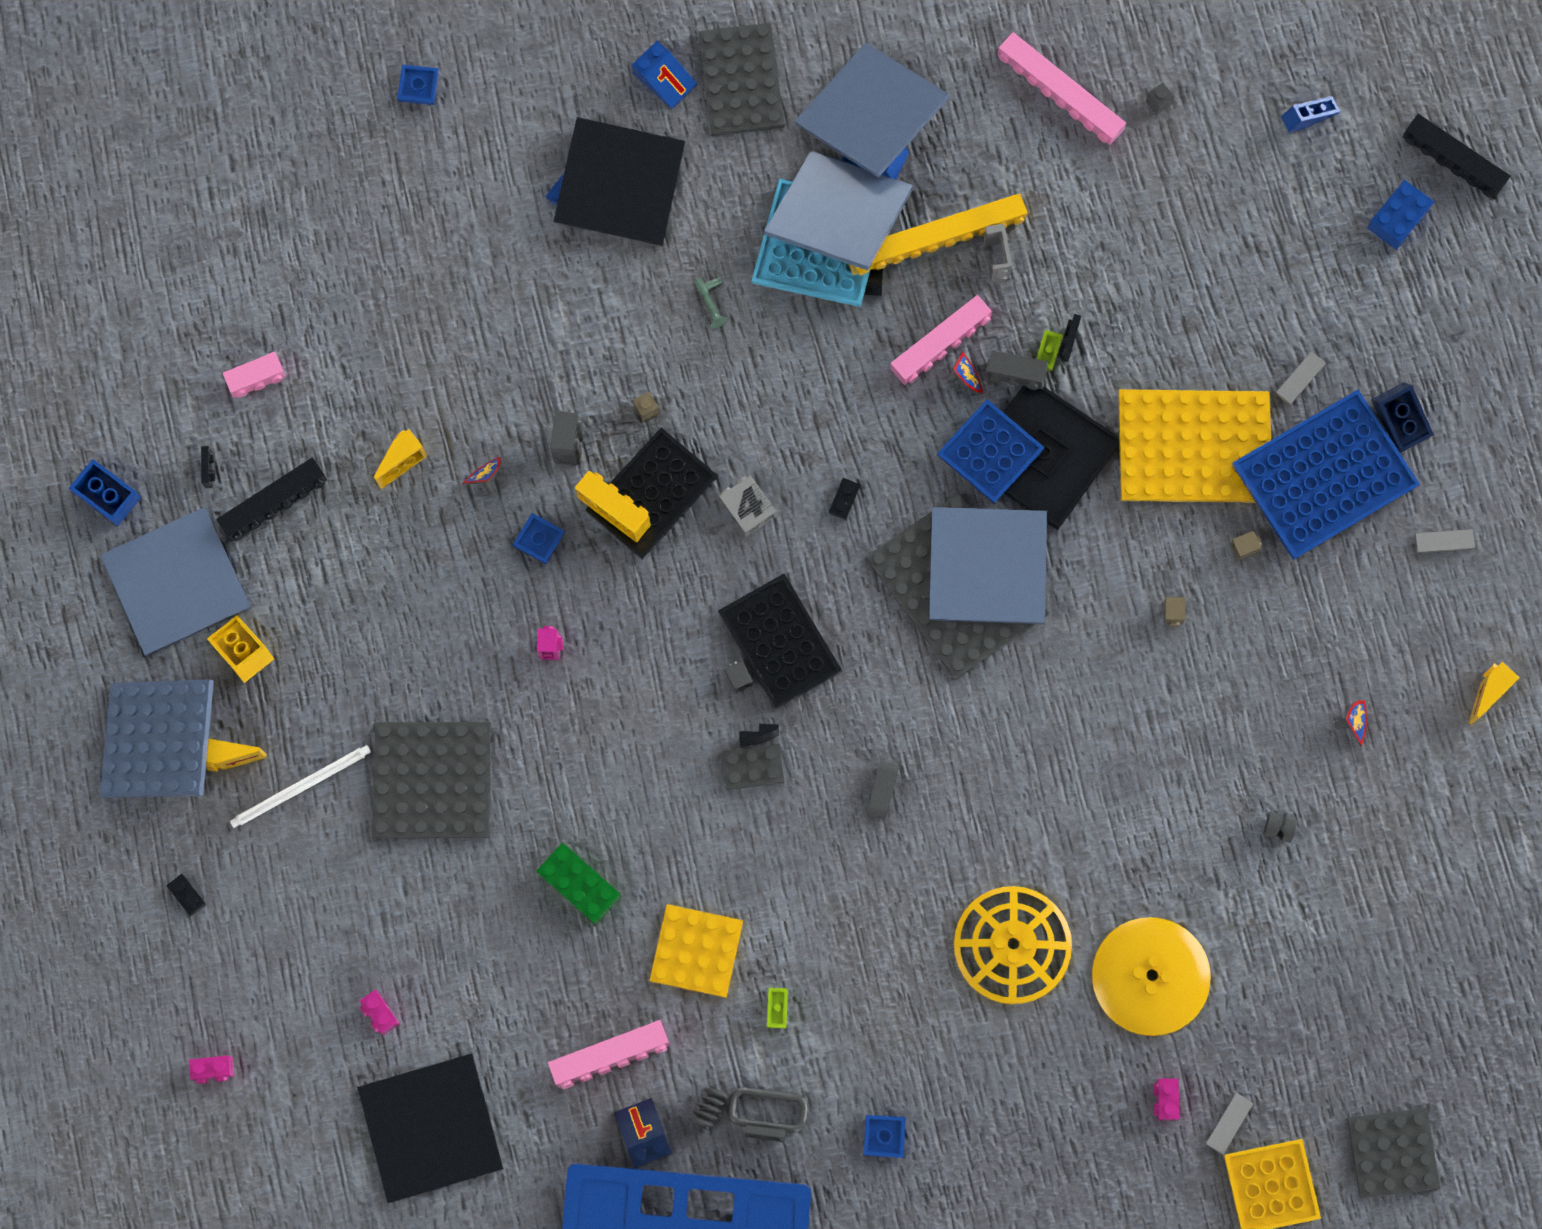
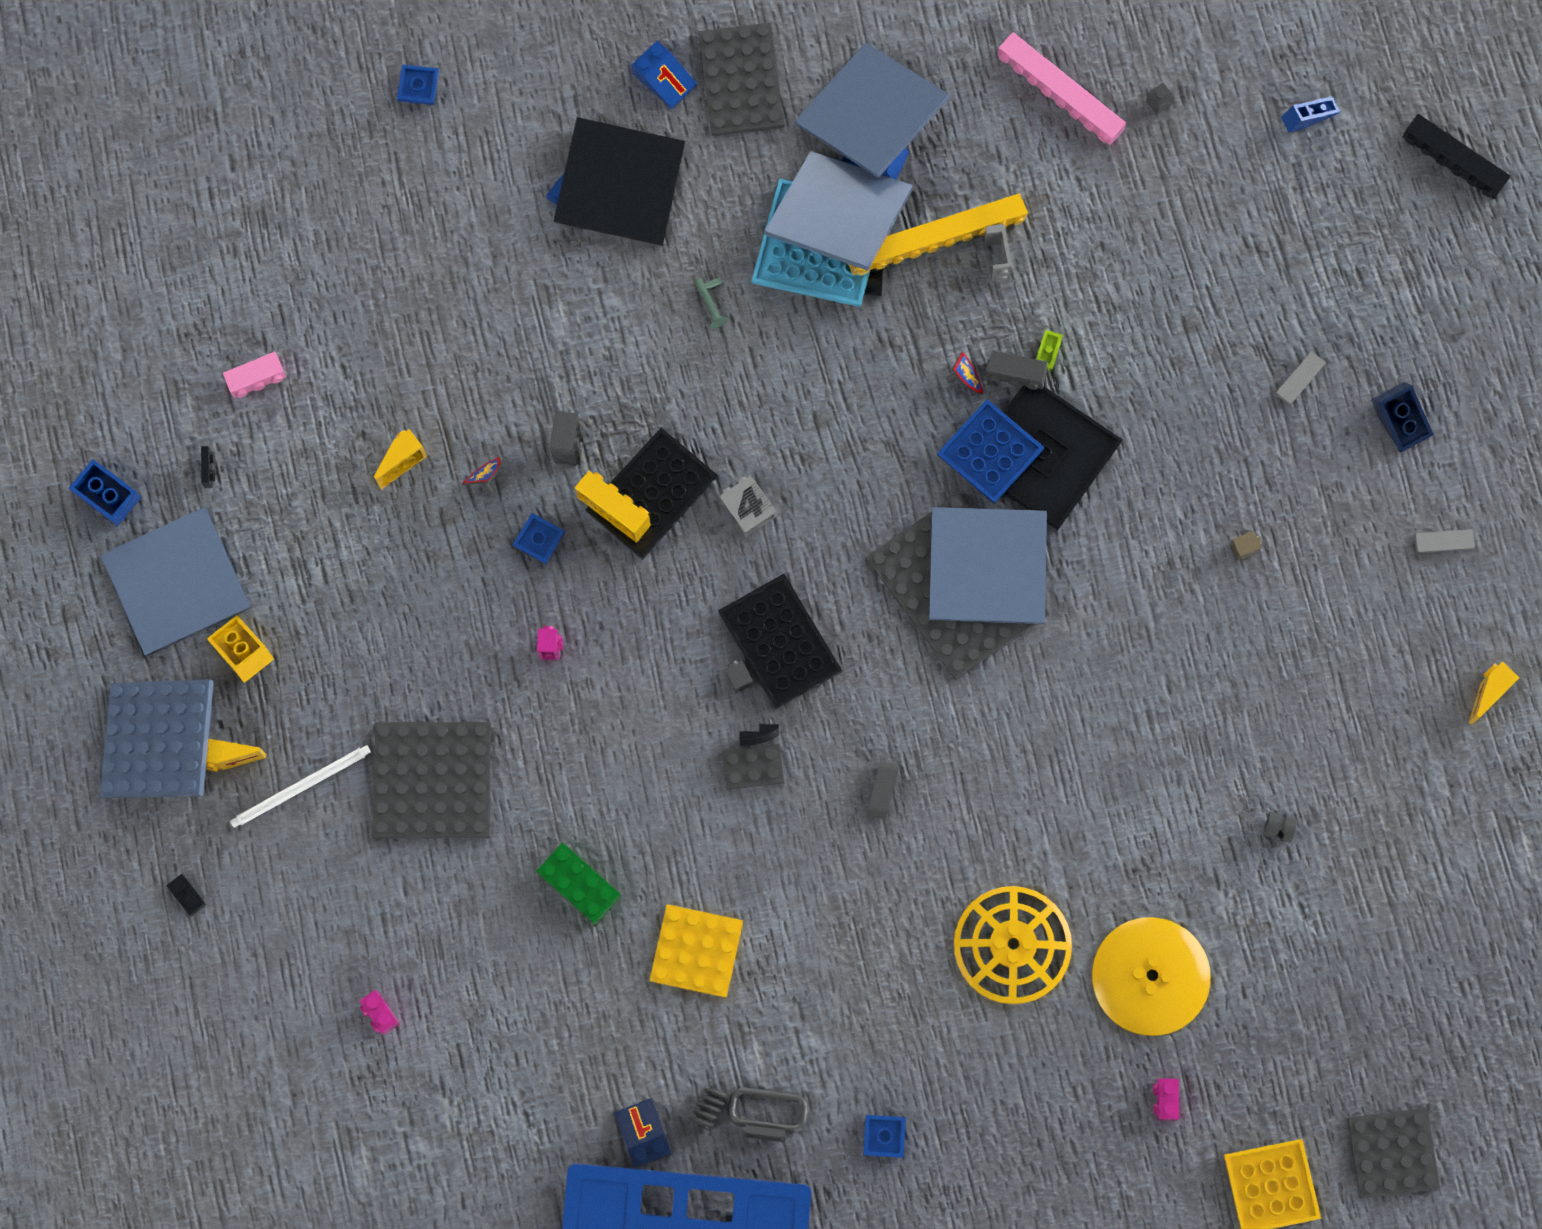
(211, 1068): dark pink brick -> none
(272, 499): black brick -> none
(430, 1128): black tile -> none
(608, 1054): bright pink brick -> none
(646, 407): dark tan brick -> none
(777, 1008): lime plate -> none
(844, 498): black plate -> none
(940, 340): bright pink brick -> none
(1071, 331): black plate -> none
(1174, 611): dark tan brick -> none
(1185, 441): yellow plate -> none
(1229, 1123): light grey tile -> none
(1325, 474): blue plate -> none
(1355, 720): shield -> none
(1400, 214): blue brick -> none

